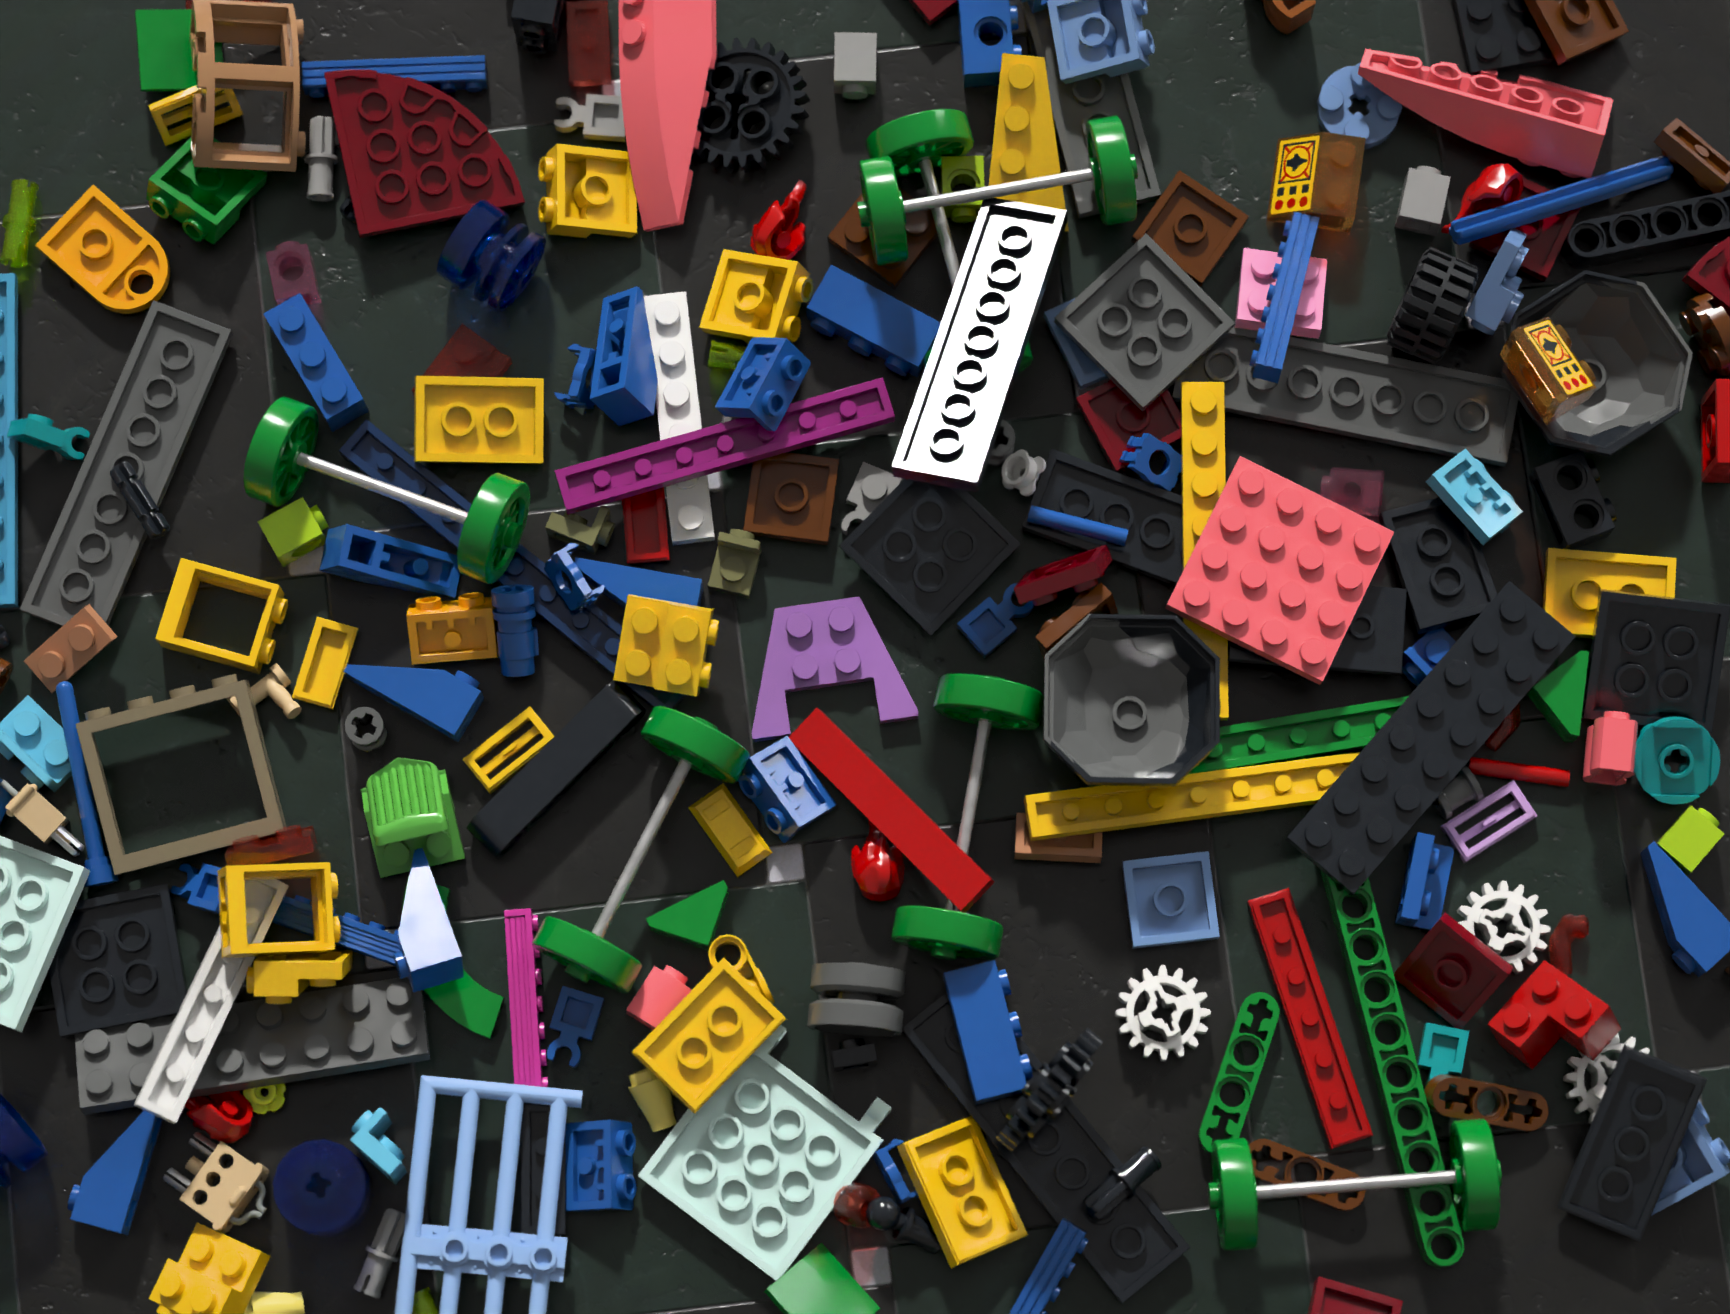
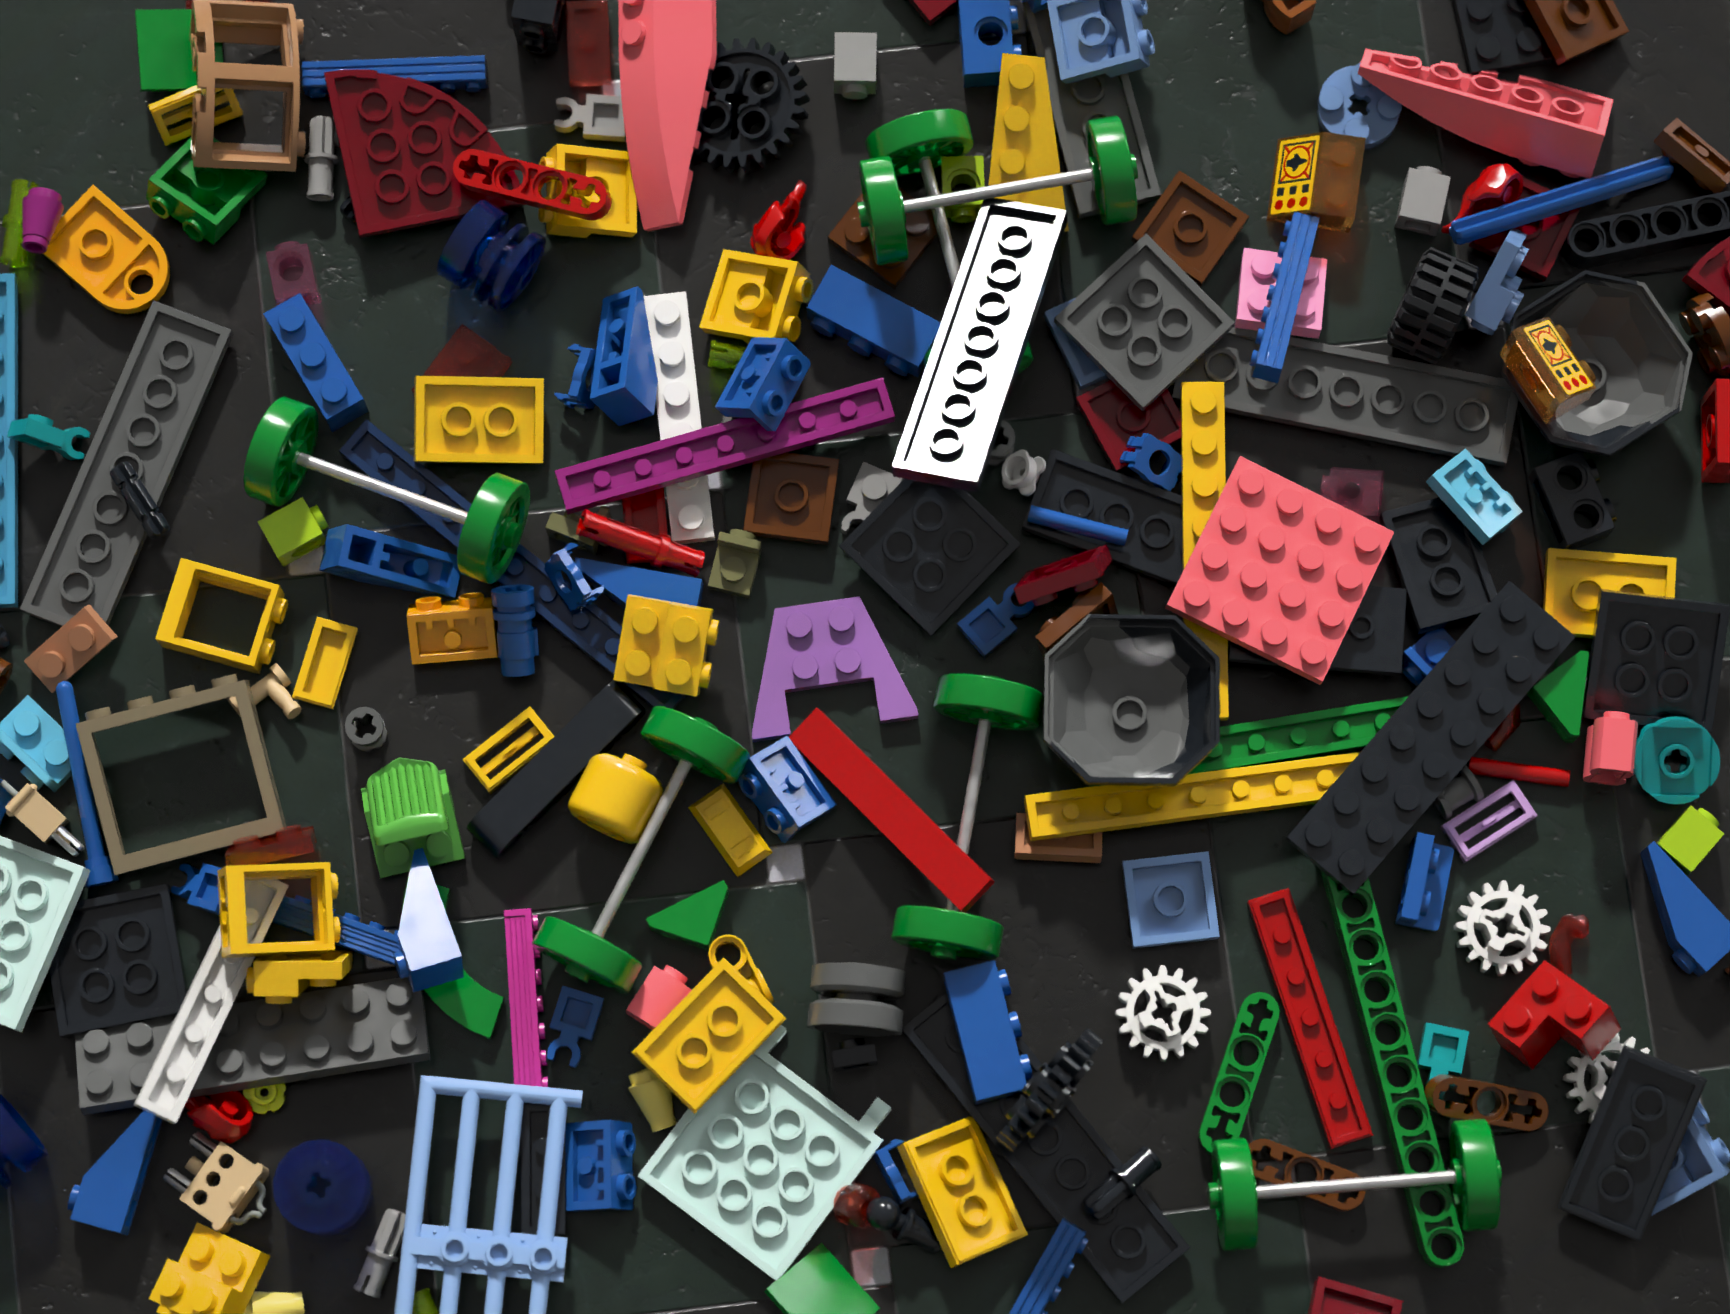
(40, 218): none -> magenta cone
(377, 1147): medium azure bracket -> none
(426, 694): blue slope -> none
(533, 180): none -> red beam
(616, 796): none -> yellow head
(657, 549): none -> red pin
(877, 867): red piece -> none
(1452, 971): dark red plate -> none

